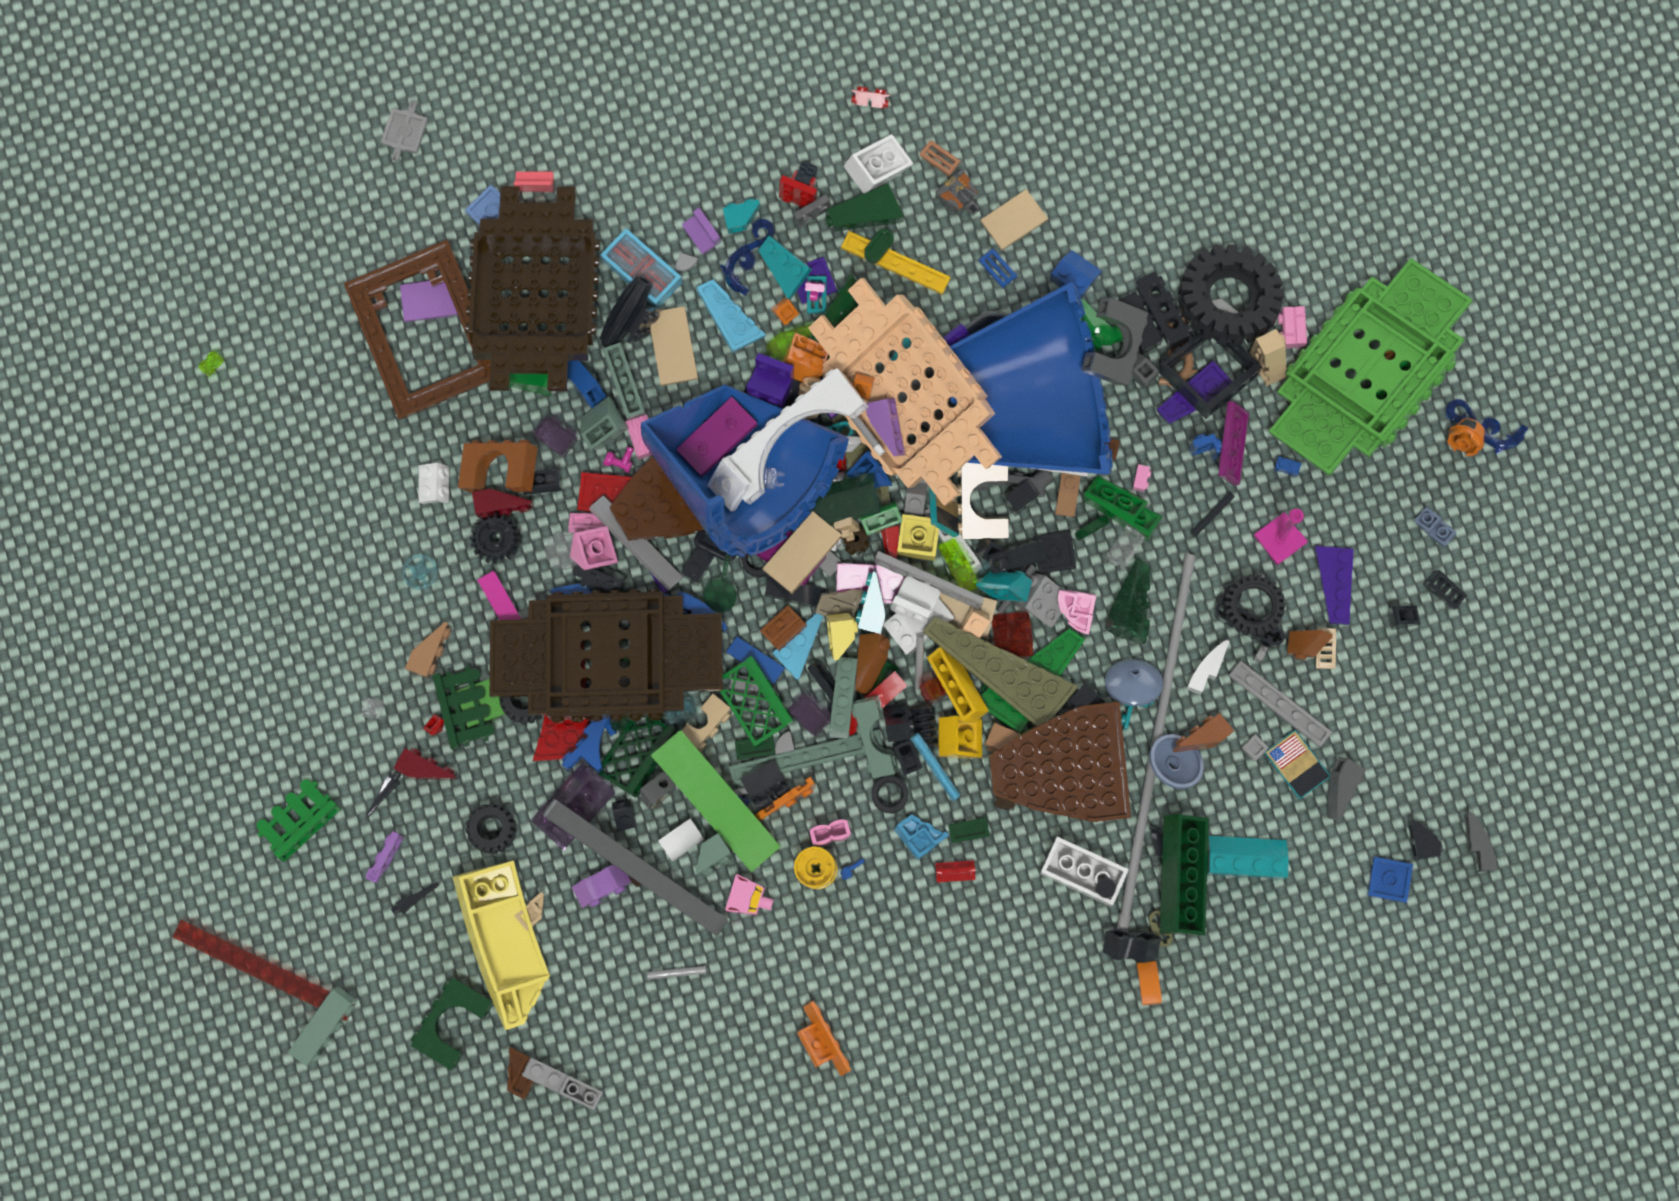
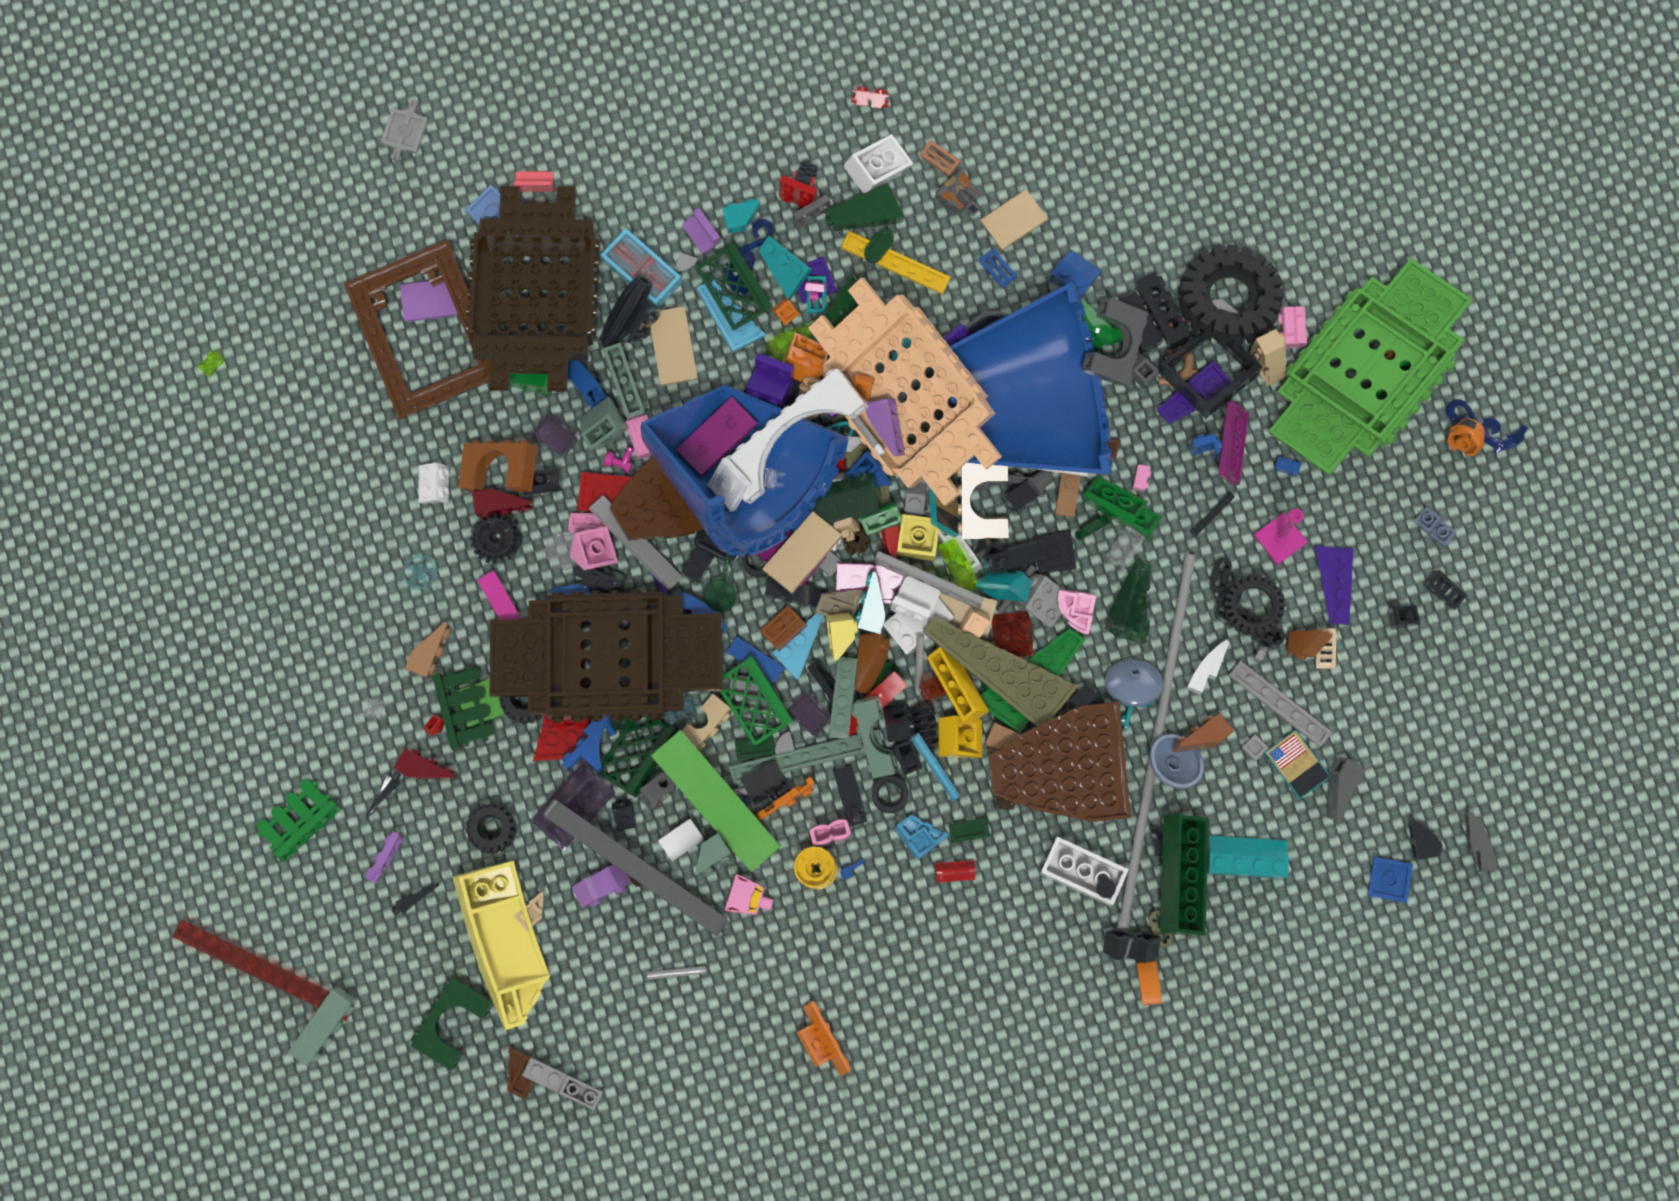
(745, 276): none -> dark green fence
(850, 796): none -> black hinge
(1224, 577): none -> black beam

